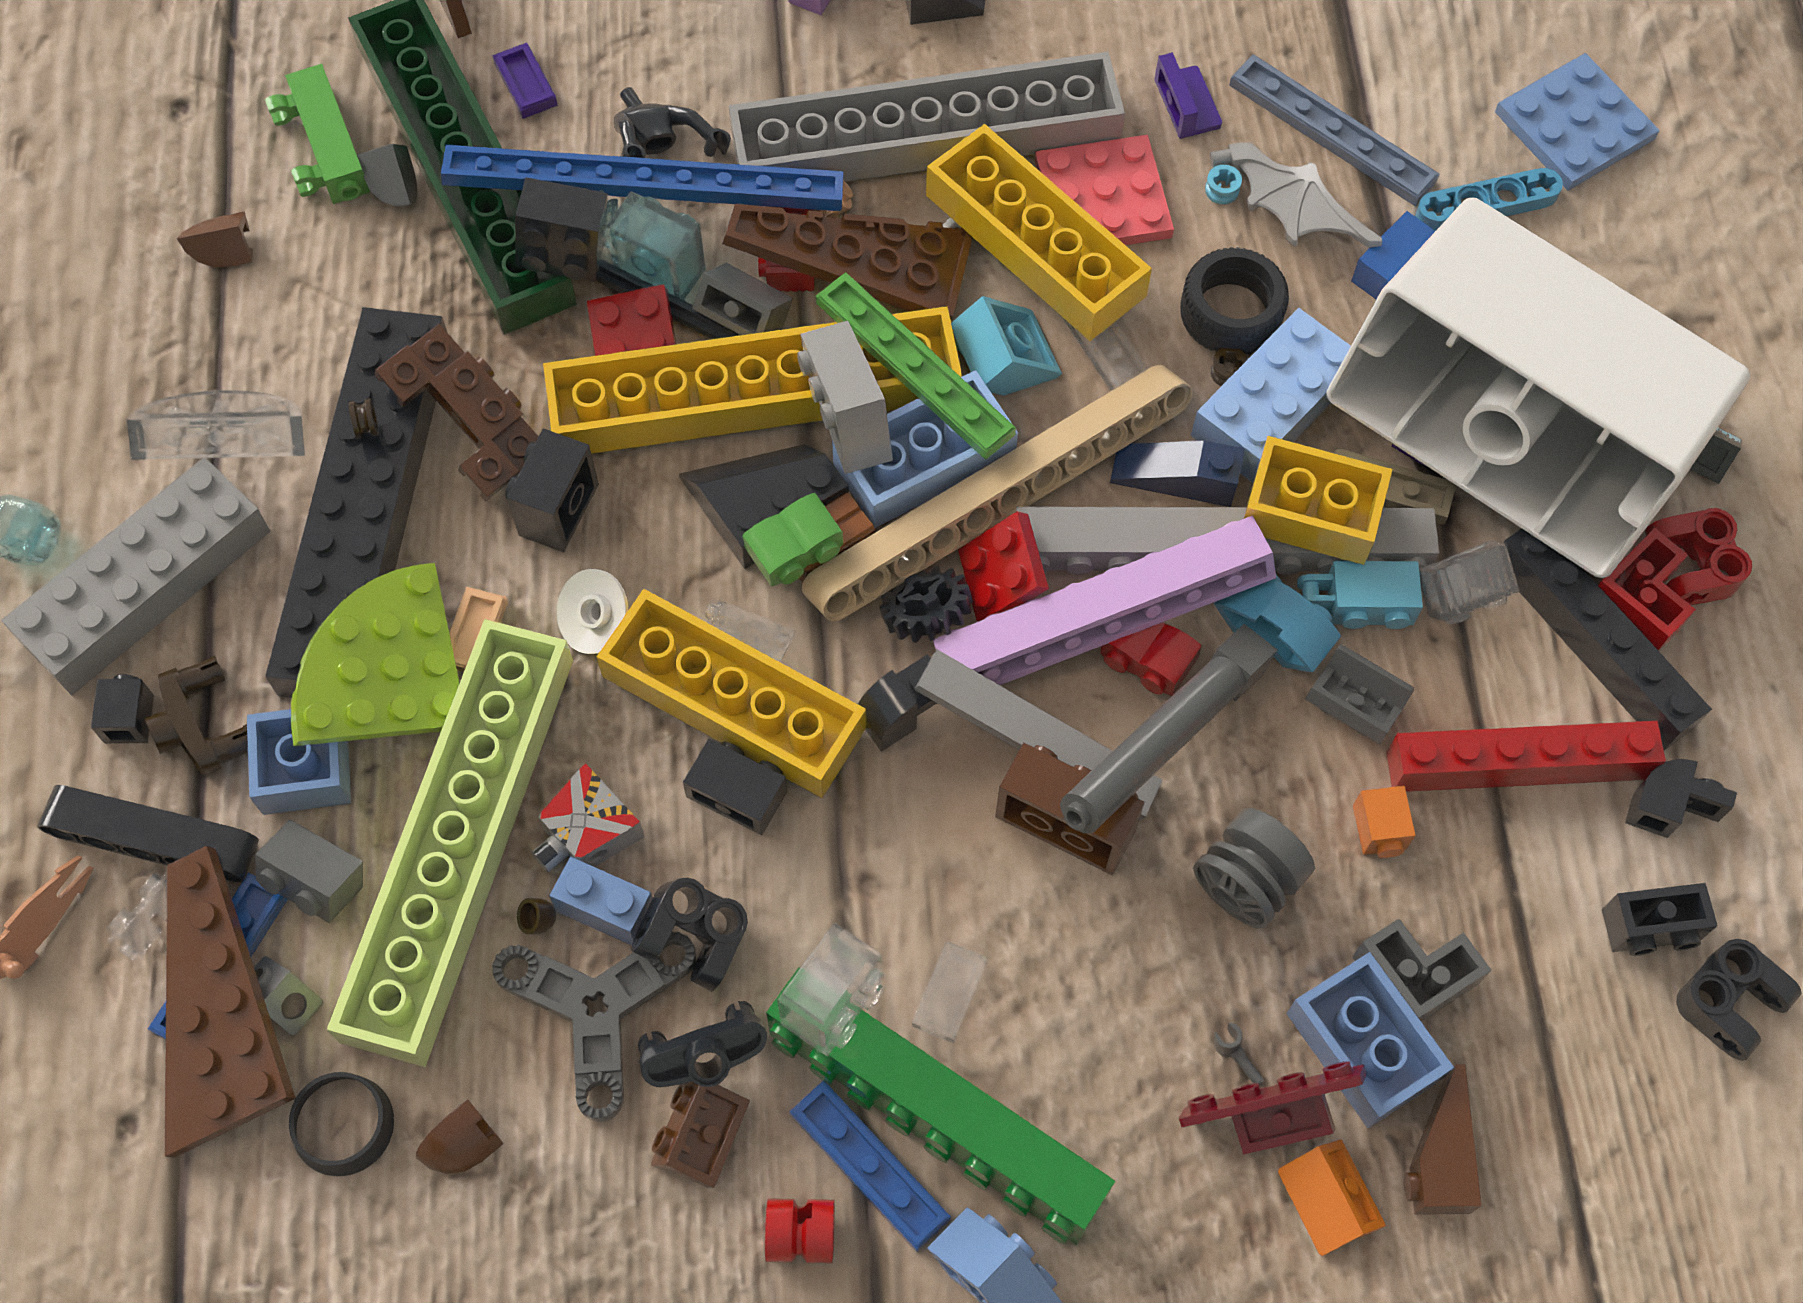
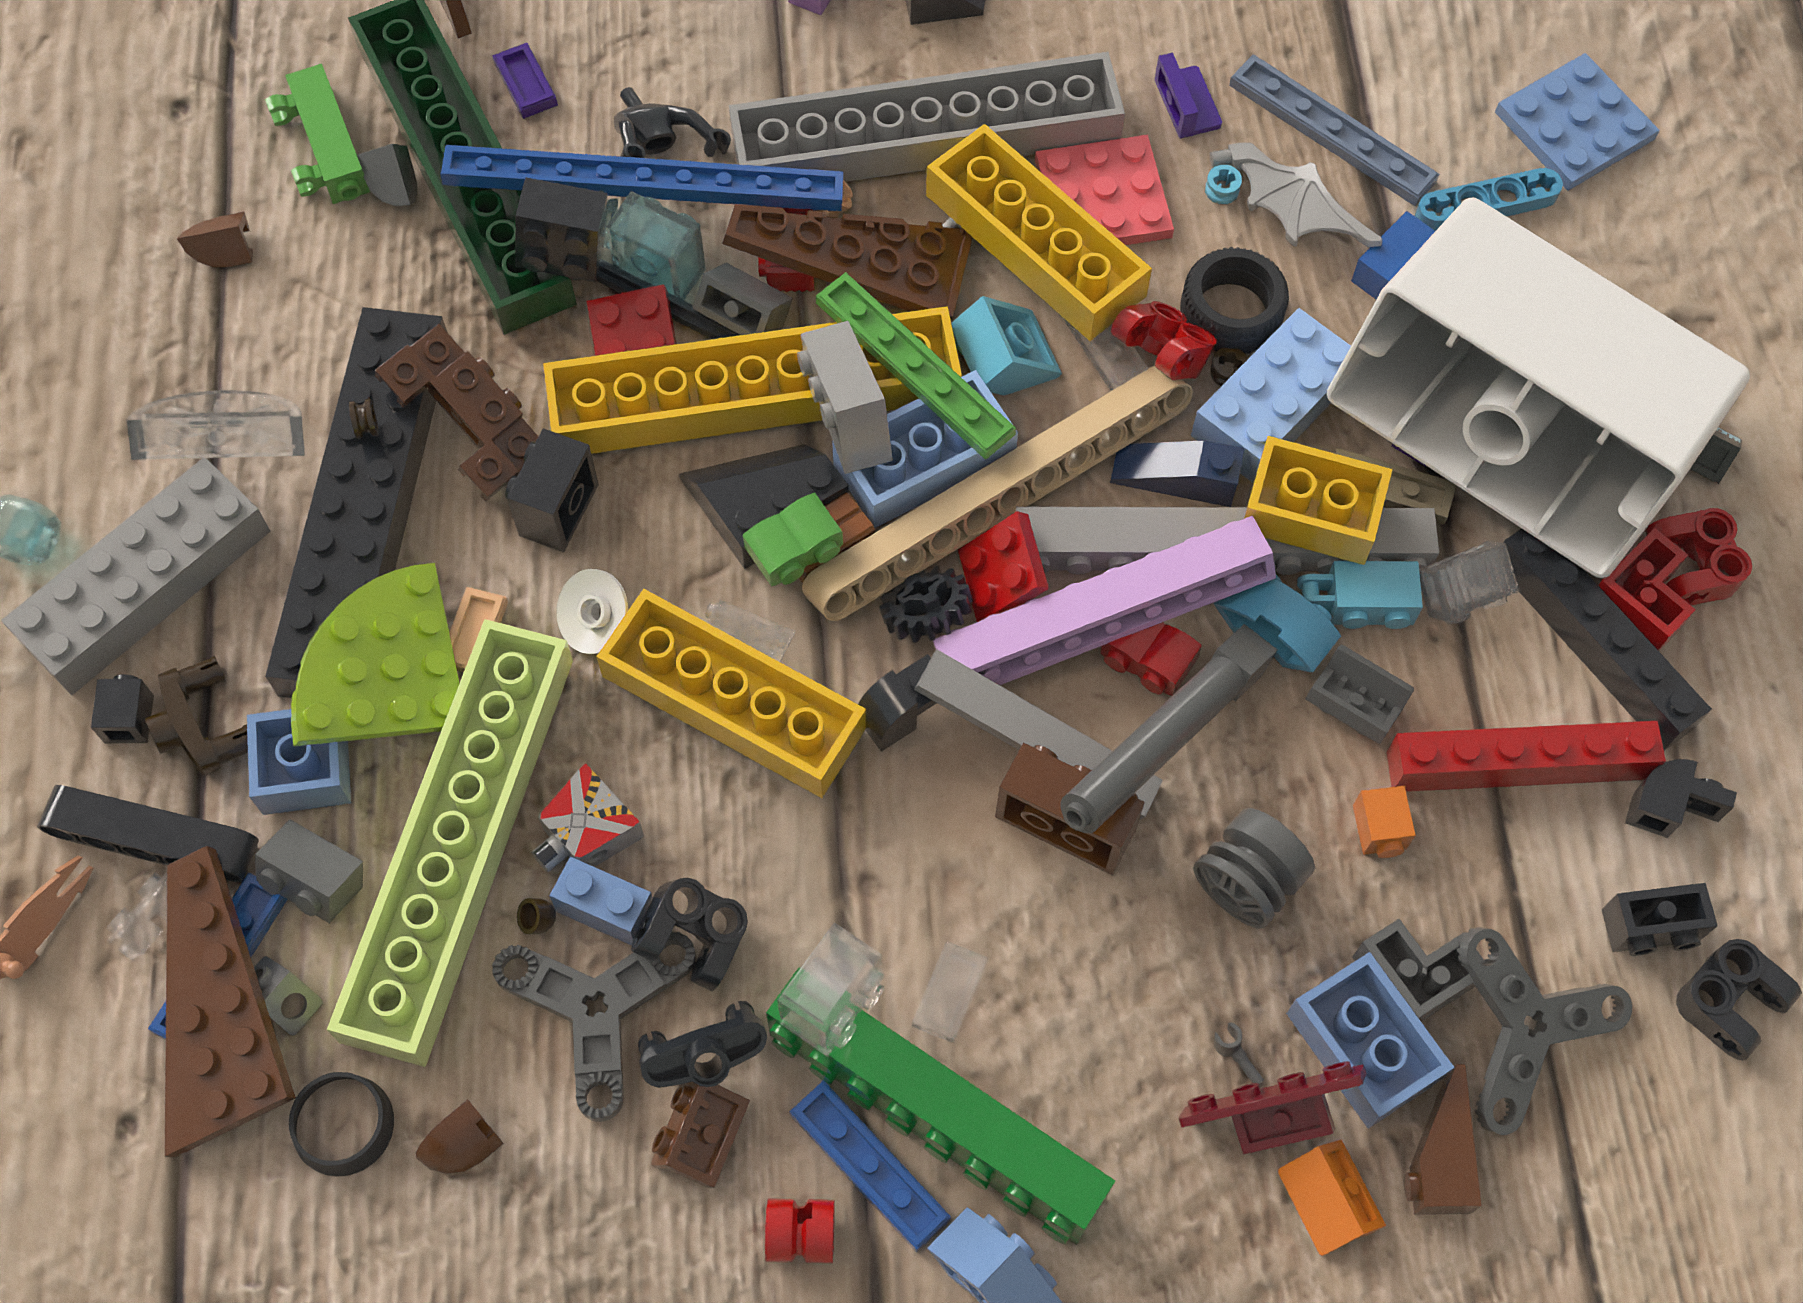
(736, 785): black brick -> none
(1163, 331): none -> red piece
(1522, 1050): none -> dark grey piece

